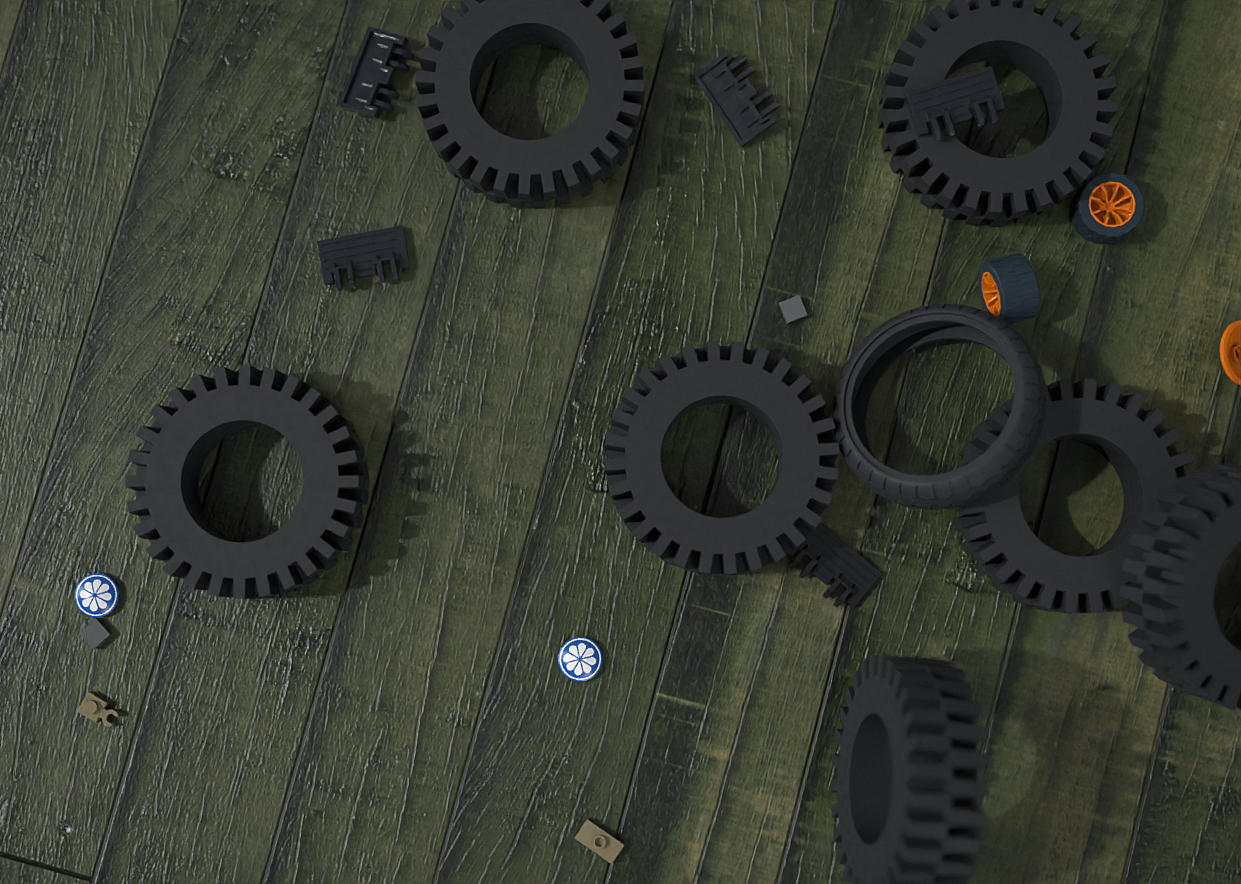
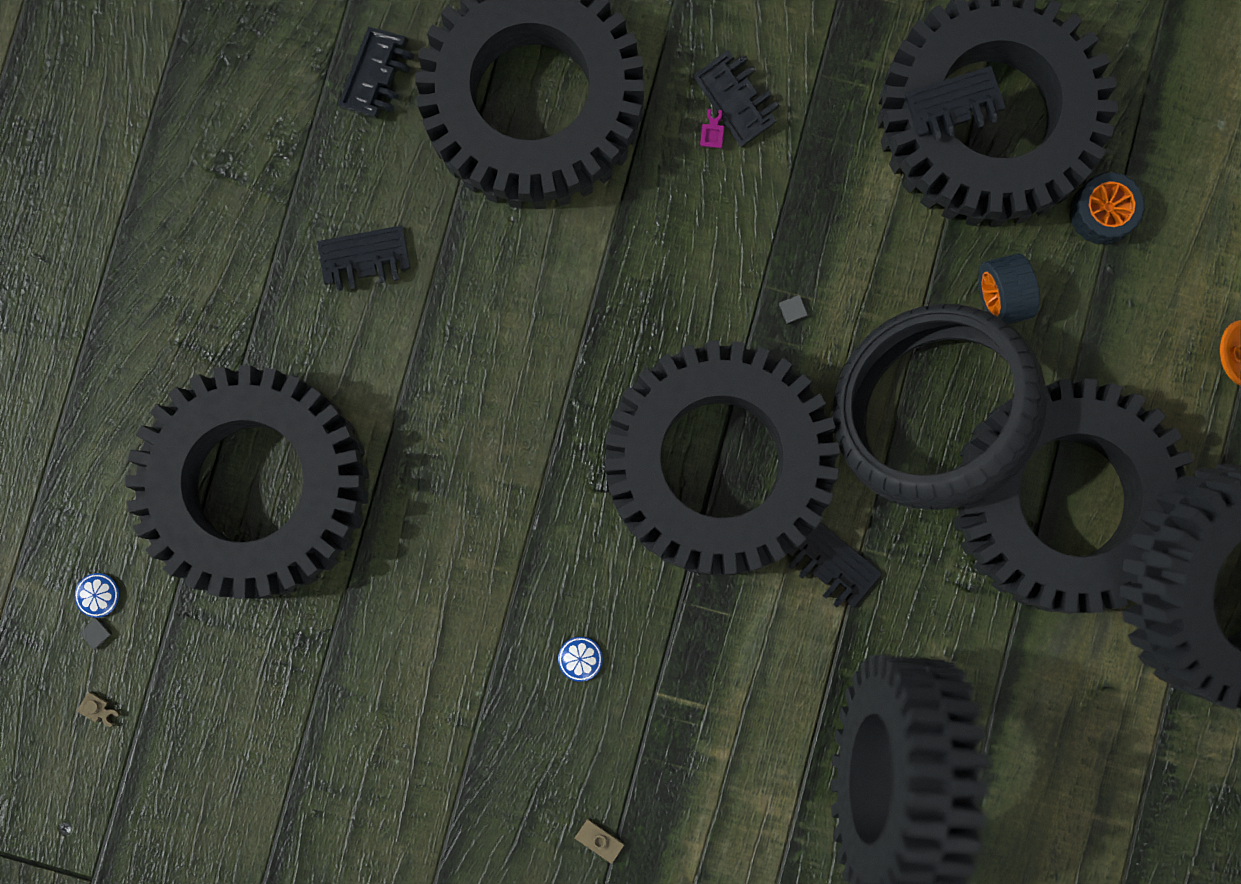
(712, 133): none -> magenta plate

